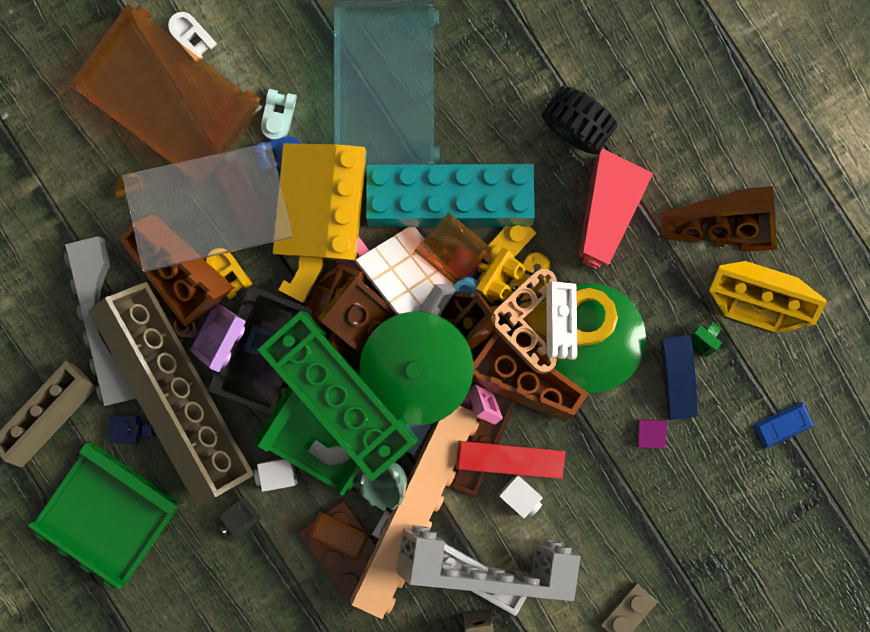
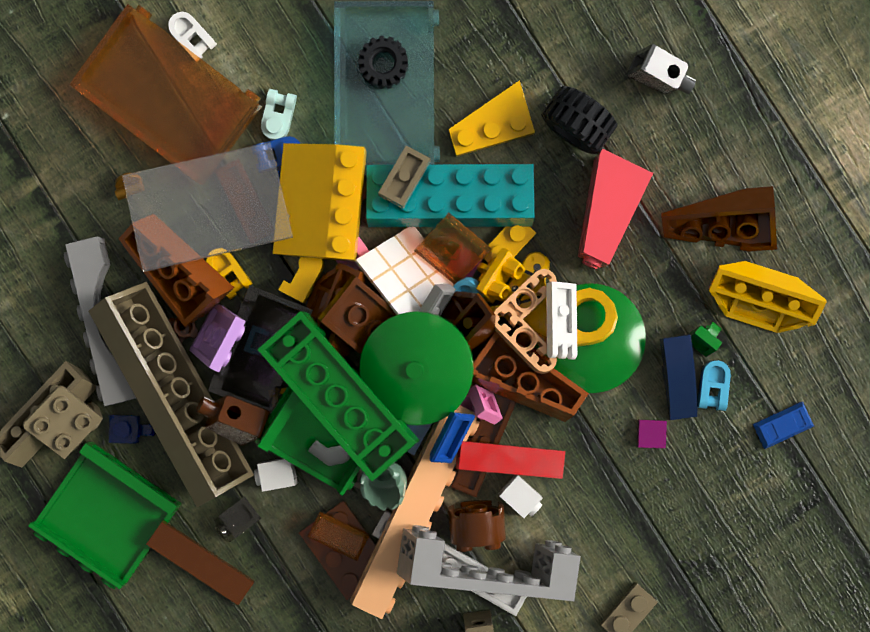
(63, 421): none -> dark tan bracket
(200, 562): none -> reddish brown tile
(233, 418): none -> reddish brown torso
(378, 46): none -> black tyre
(404, 177): none -> dark tan plate
(451, 437): none -> blue tile
(477, 525): none -> reddish brown brick
(494, 123): none -> yellow wing
(660, 70): none -> dark grey torso
(714, 375): none -> medium azure plate

